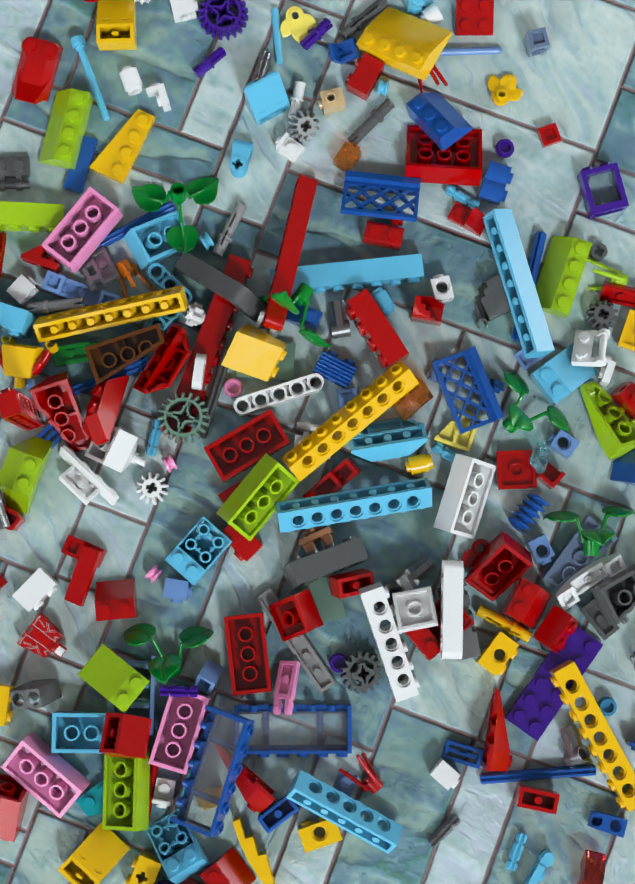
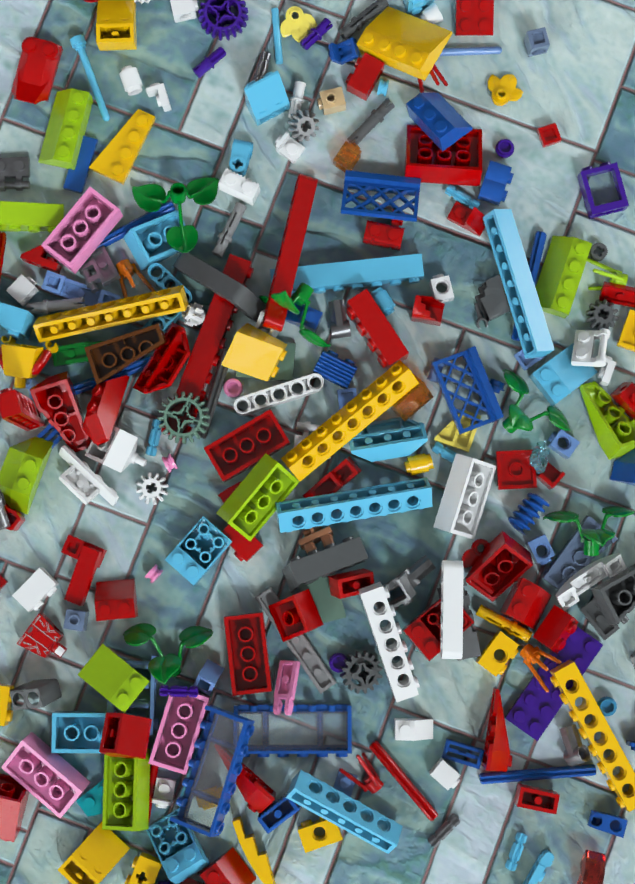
(76, 620): none -> sand blue brick
(177, 590): medium blue brick -> none
(199, 371): white beam -> none
(206, 240): medium azure bush -> none
(239, 187): none -> white brick
(403, 780): none -> red axle
(413, 729): none -> white slope
(415, 609): white tile -> none
(531, 655): none -> orange plant

